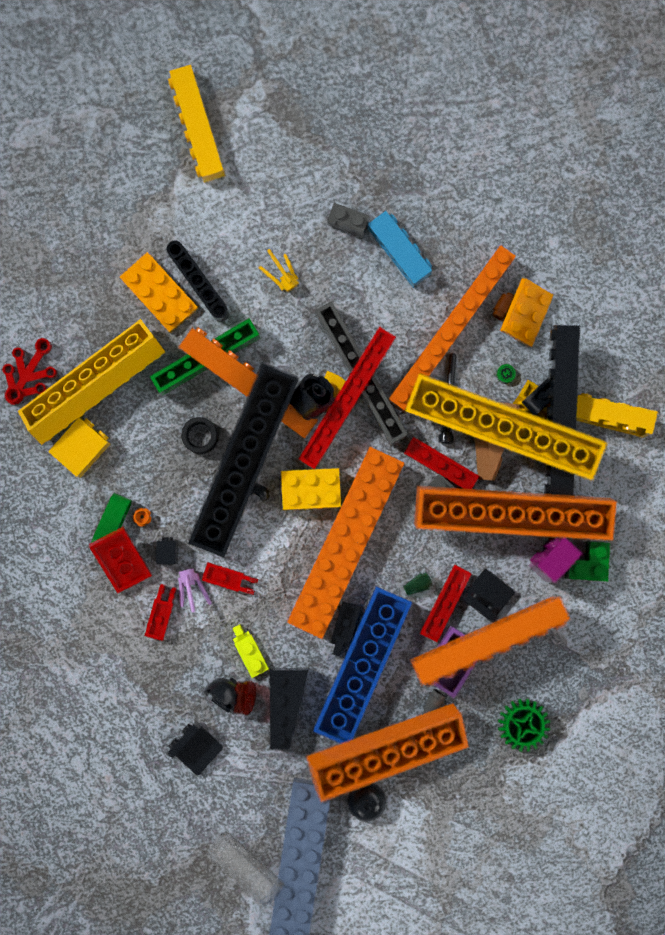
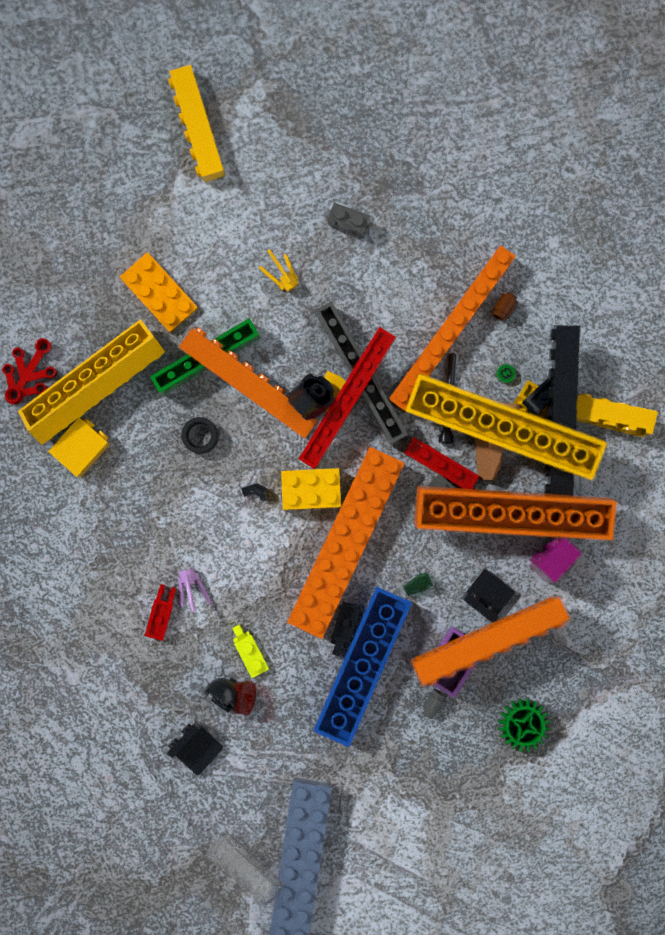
(113, 516): green beam -> none
(120, 560): red plate -> none
(137, 517): orange plate -> none
(167, 551): black brick -> none
(193, 273): black beam -> none
(227, 578): red hinge -> none
(243, 459): black brick -> none
(285, 700): black wedge -> none
(367, 802): black cylinder -> none
(387, 752): orange brick -> none
(399, 248): dark azure brick -> none
(445, 603): red plate -> none
(526, 312): light orange plate -> none
(595, 564): green brick -> none

